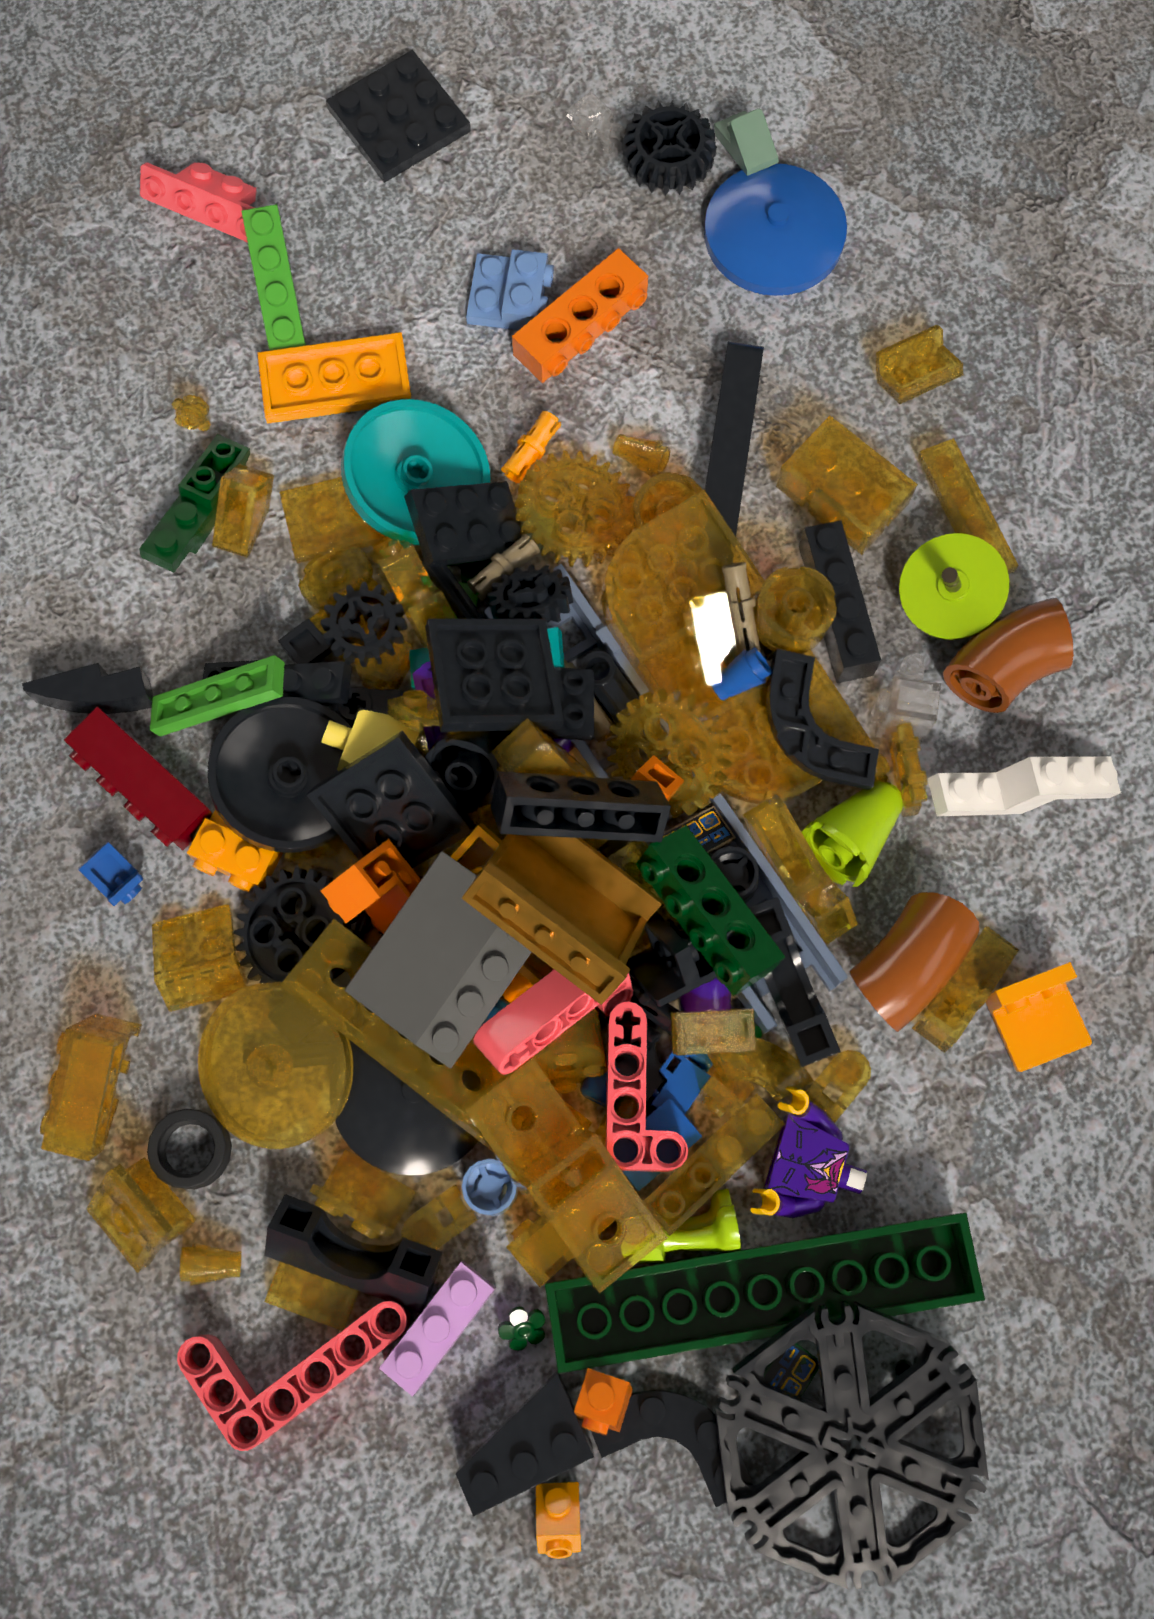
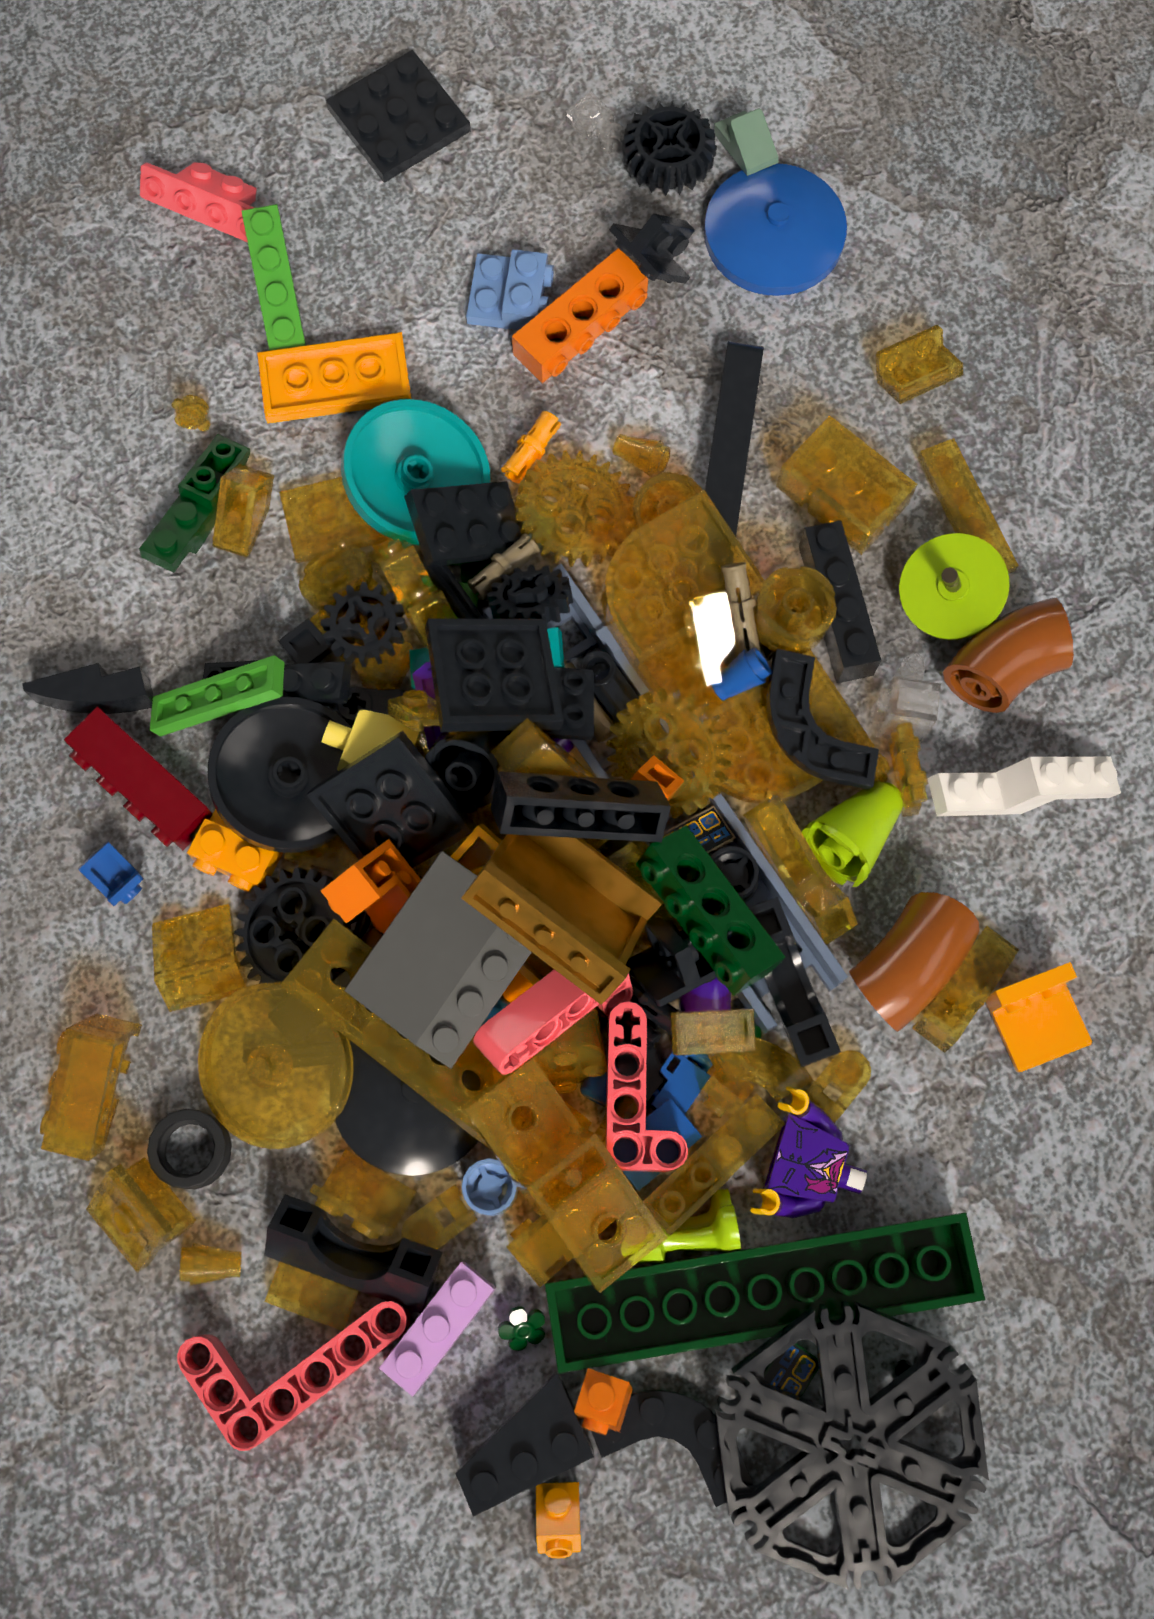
(656, 246): none -> black bracket

